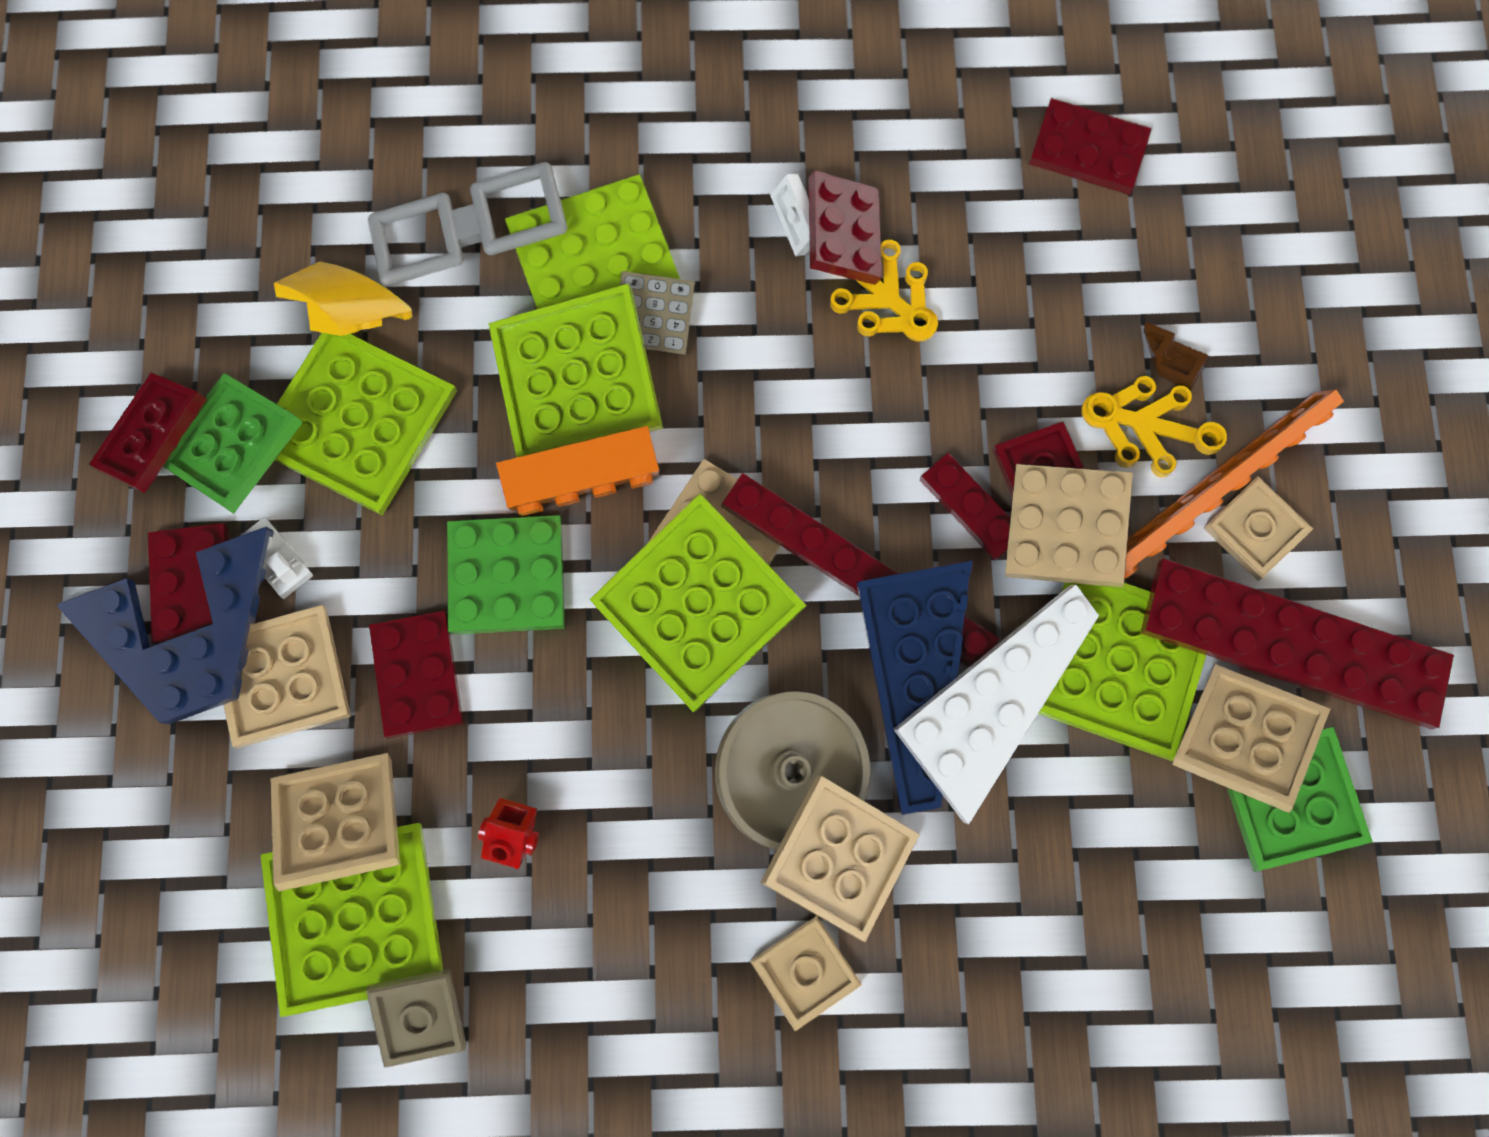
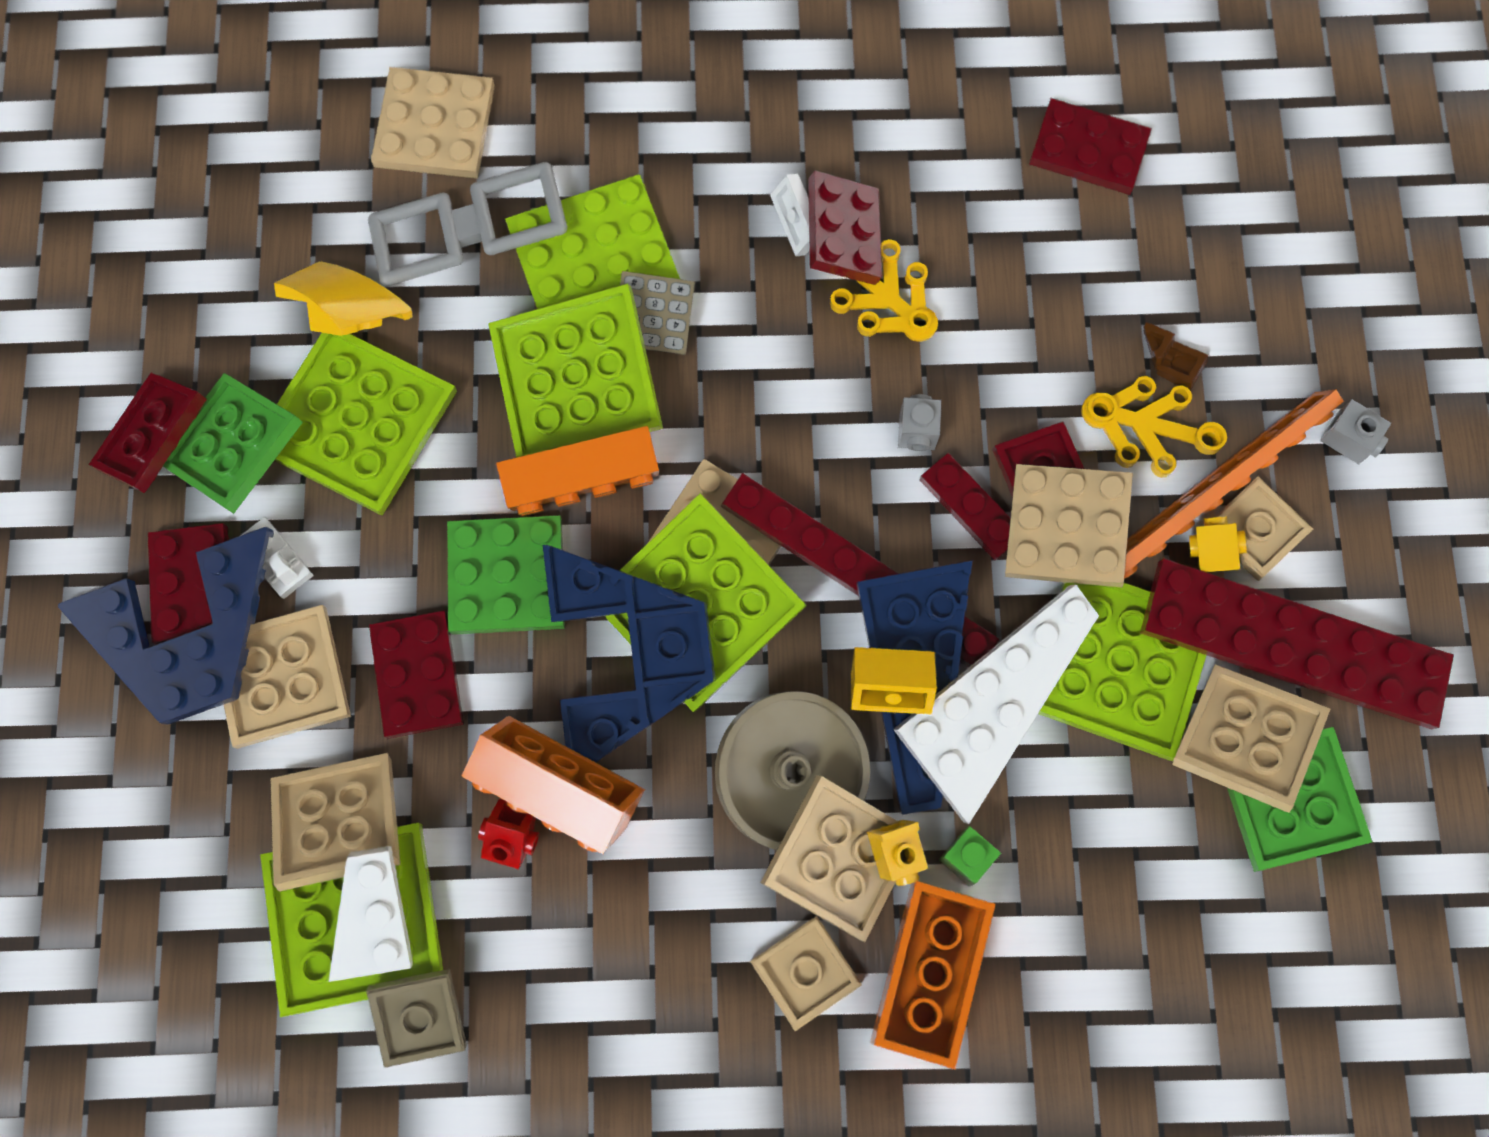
(370, 918): none -> white wing
(433, 122): none -> tan plate
(553, 784): none -> brick
(667, 646): none -> dark blue wing
(887, 846): none -> yellow brick
(893, 680): none -> yellow brick
(919, 423): none -> light grey brick
(933, 974): none -> orange brick
(969, 856): none -> bright green brick
(1218, 545): none -> yellow brick
(1356, 432): none -> light grey brick

